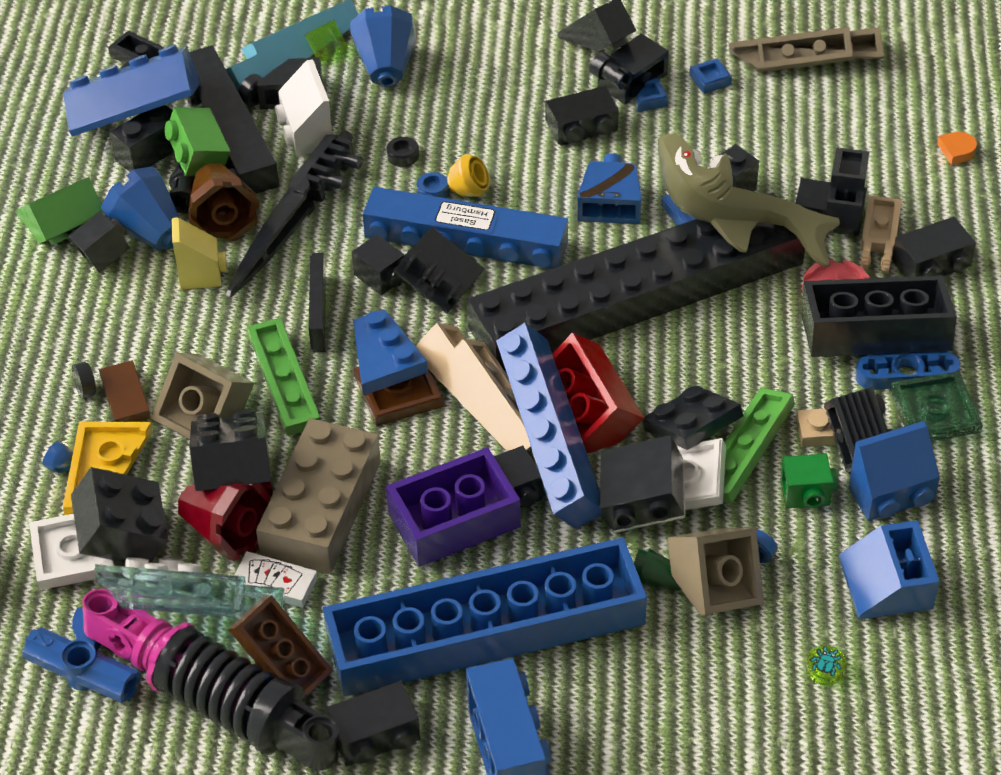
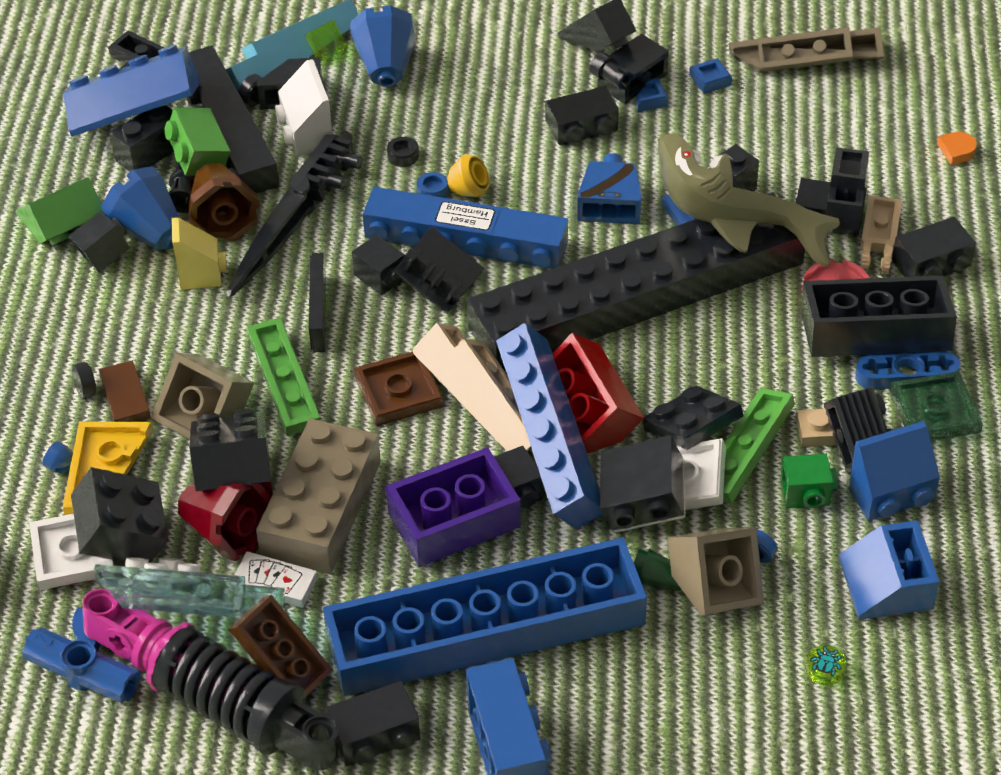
(385, 352): blue wing -> none

